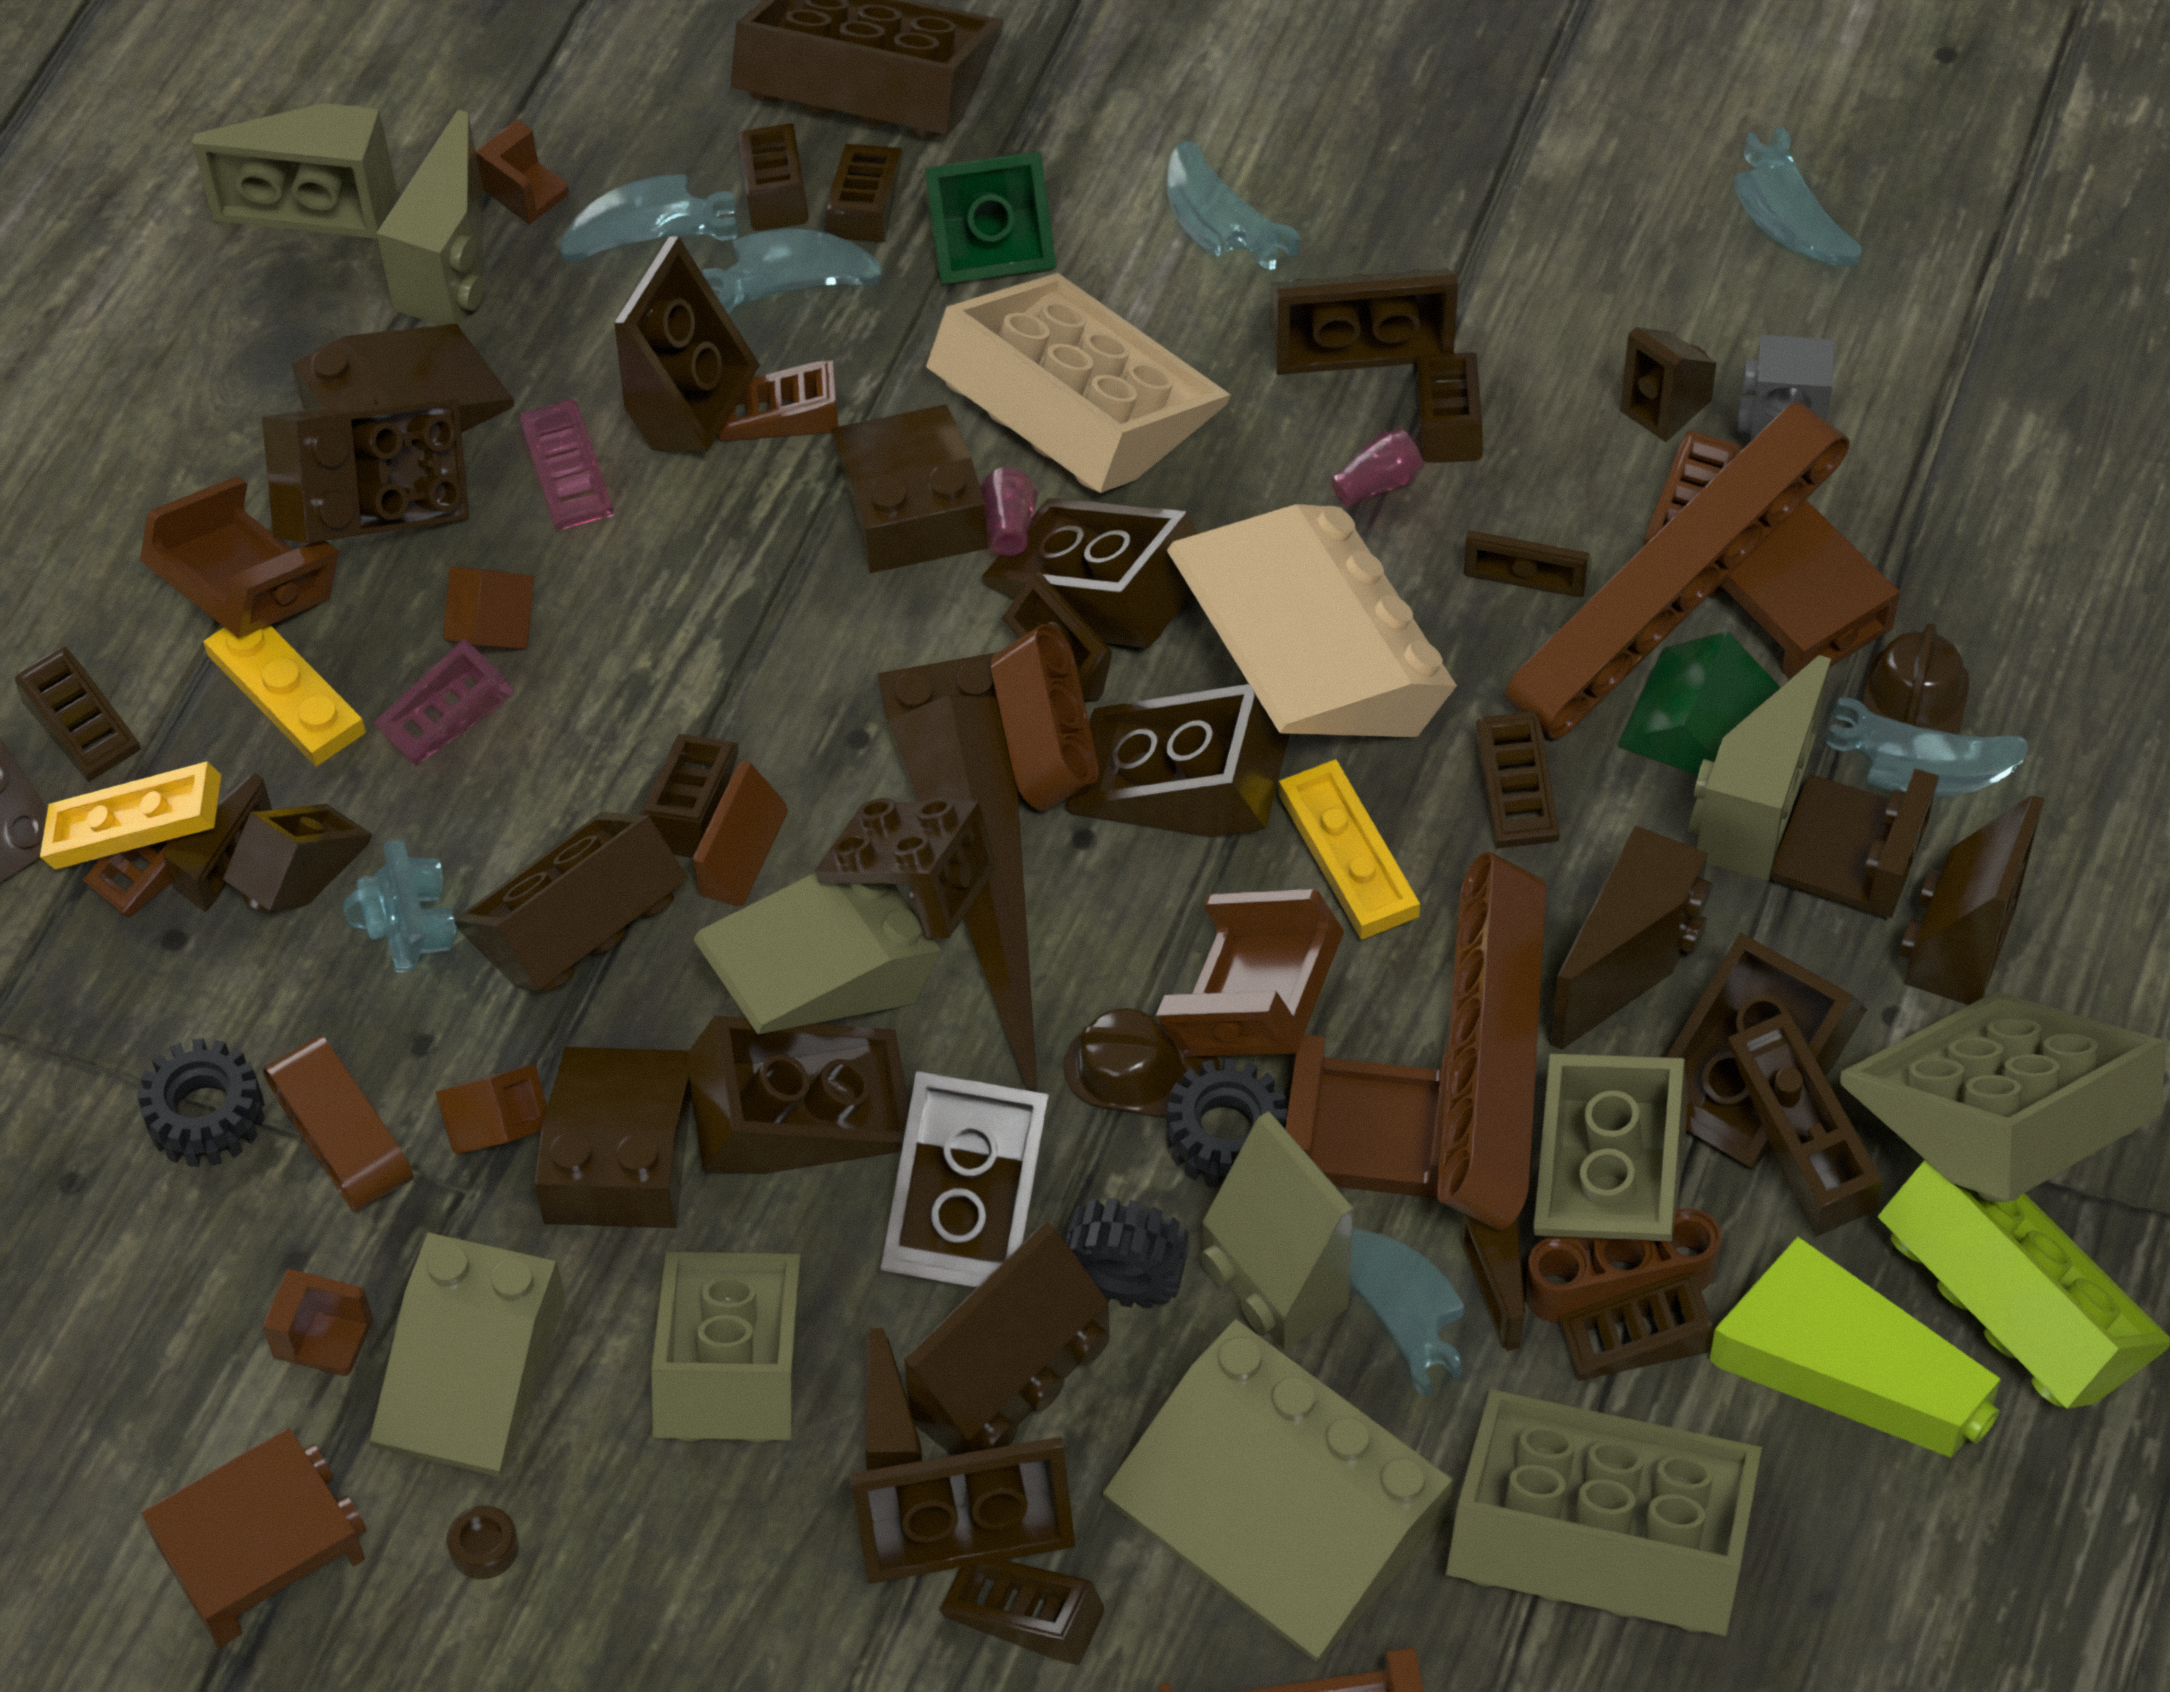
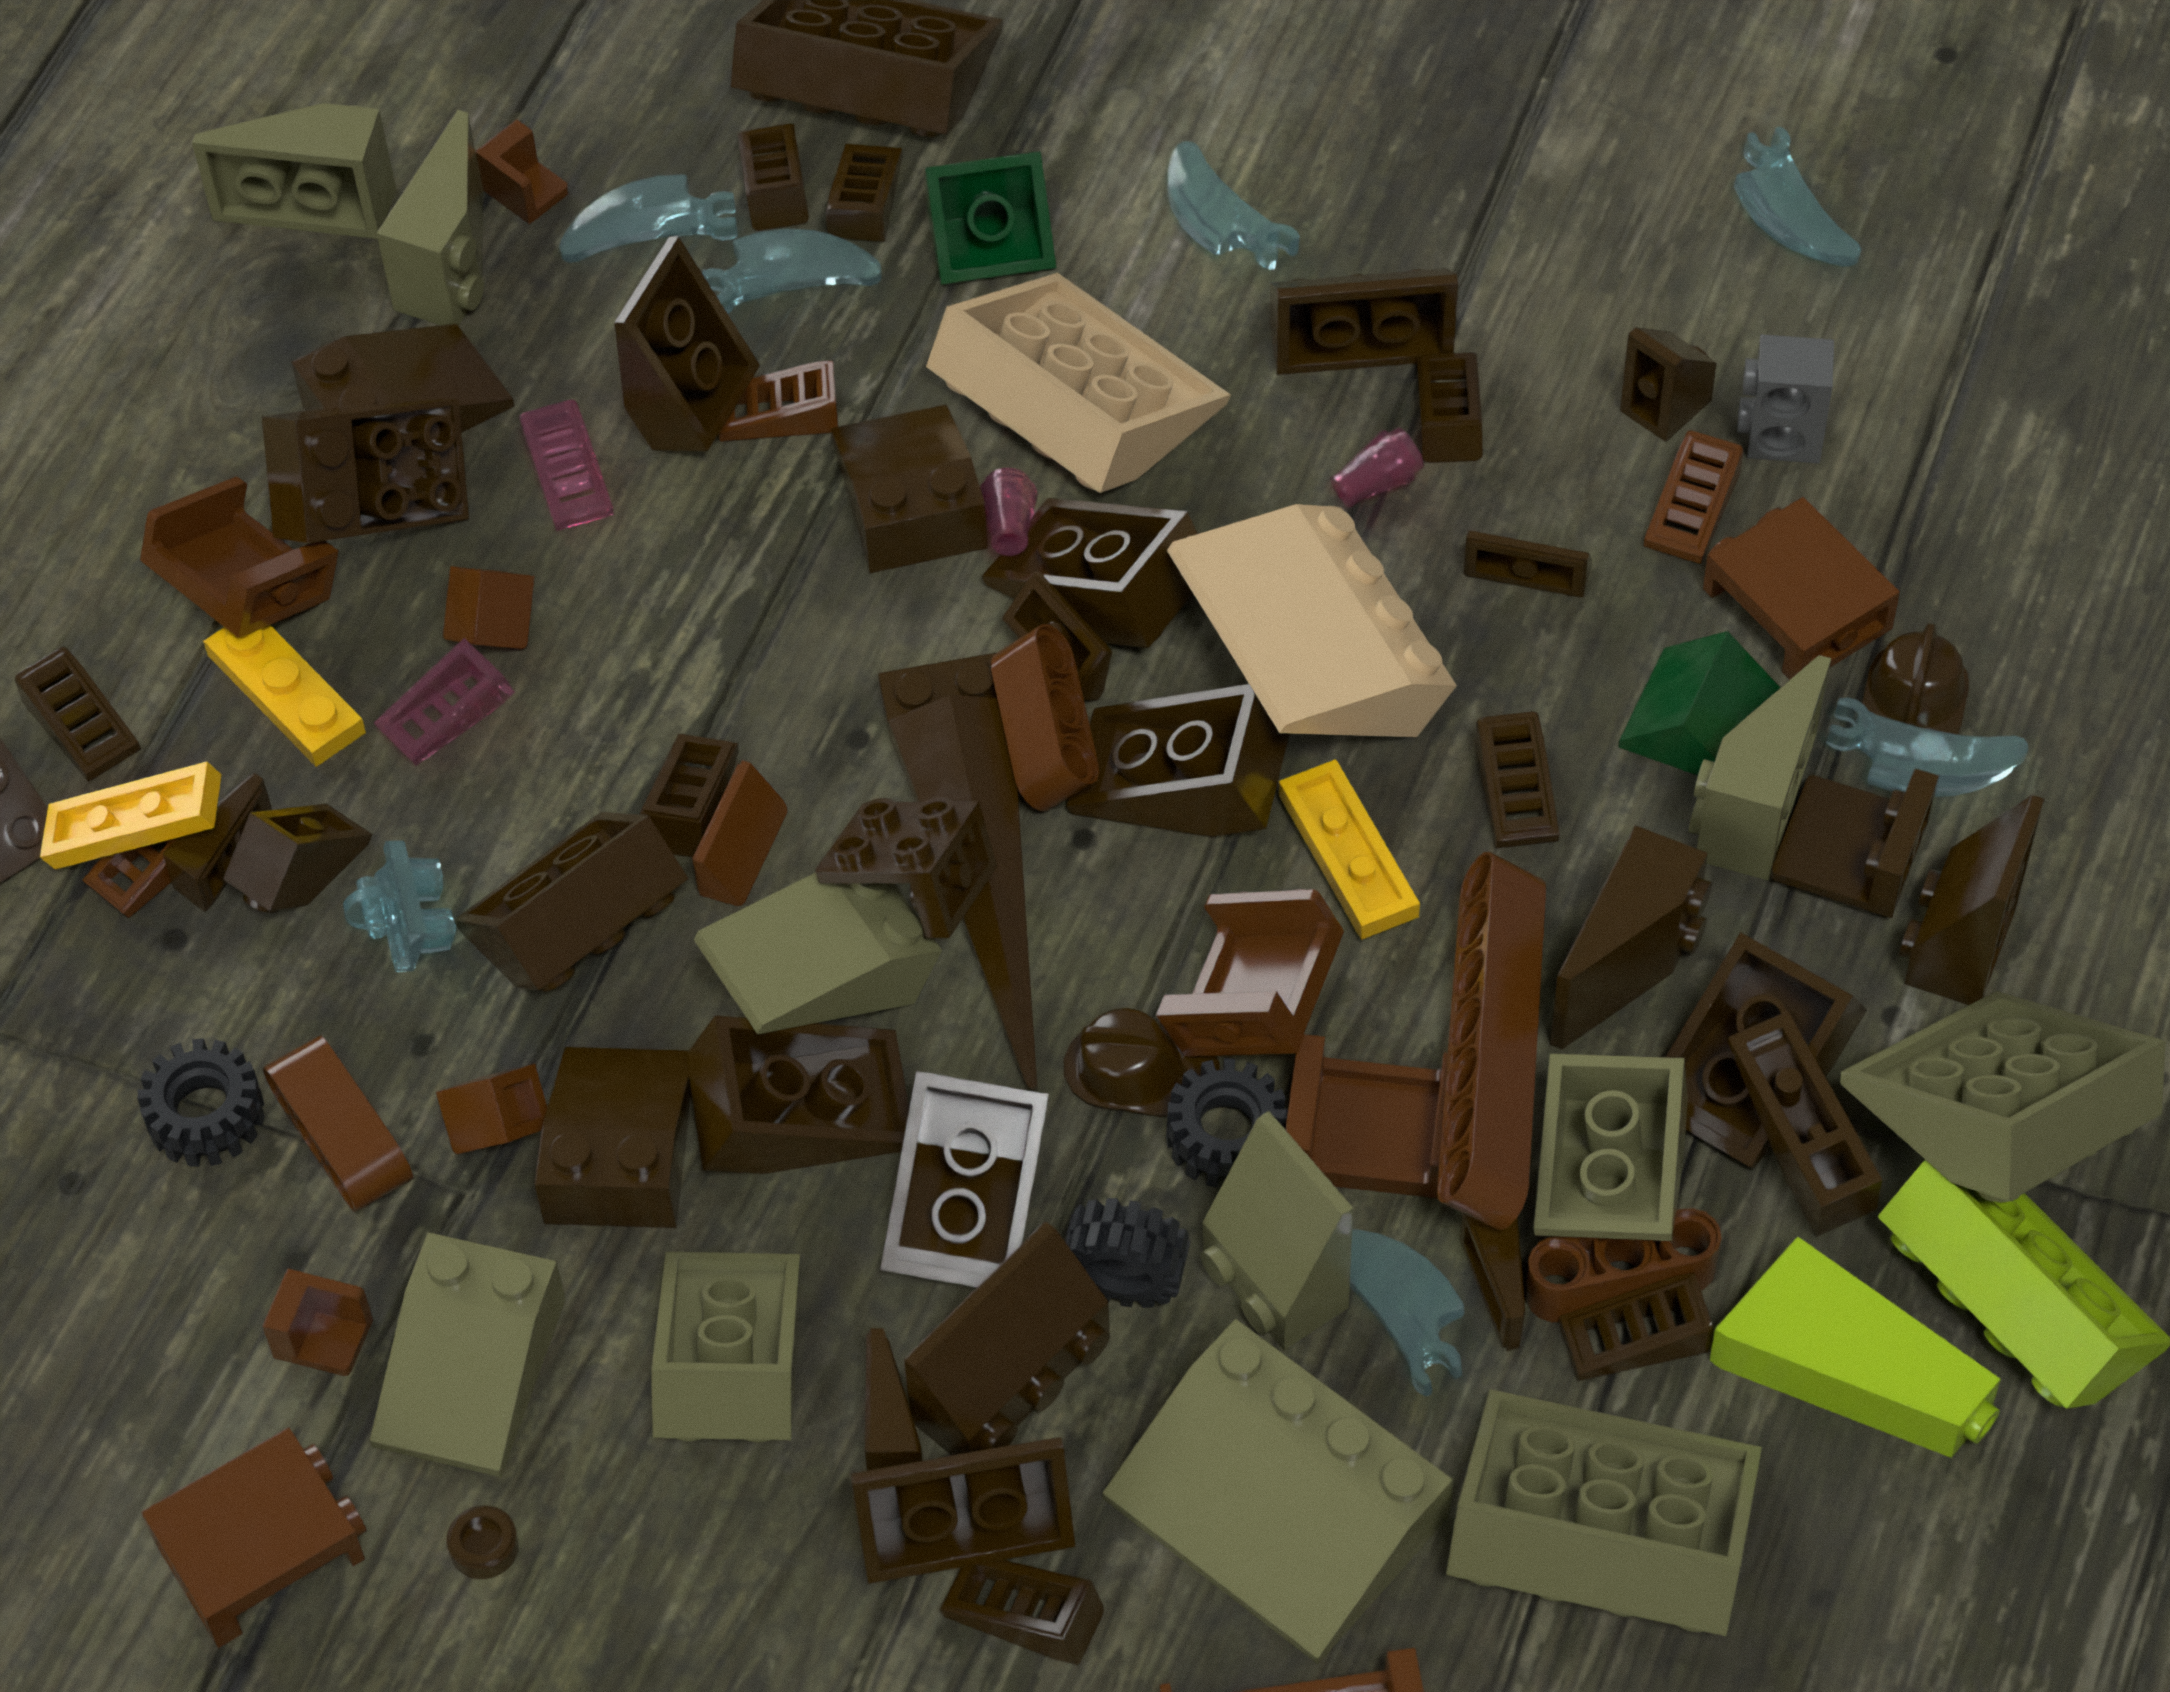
(1677, 569): reddish brown beam -> none

